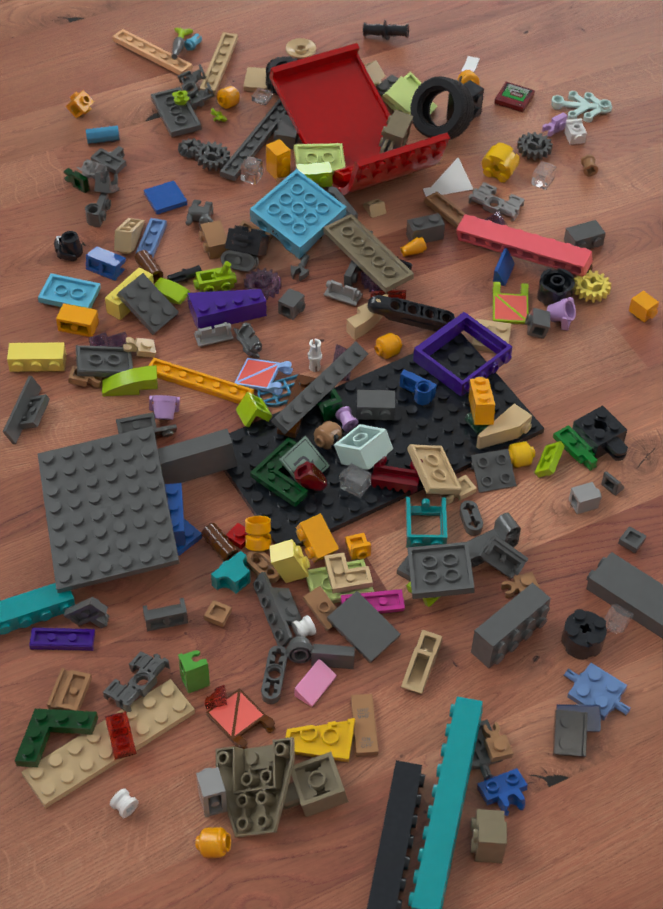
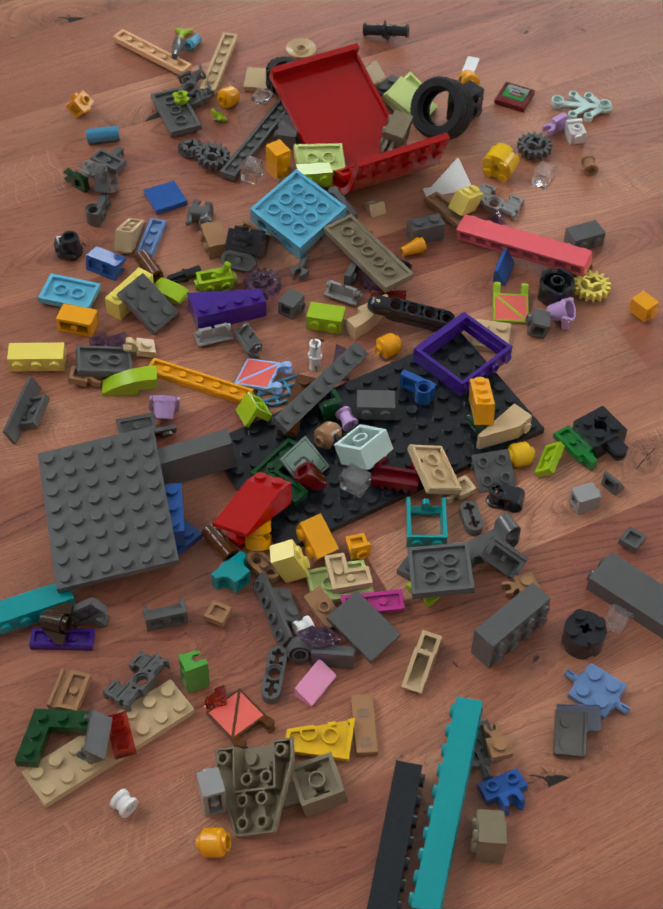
(56, 622): none -> dark brown brick
(96, 737): none -> dark grey hinge
(254, 504): none -> red slope
(319, 637): none -> clear purple slope
(325, 317): none -> lime brick
(466, 200): none -> light yellow brick
(507, 497): none -> black piece

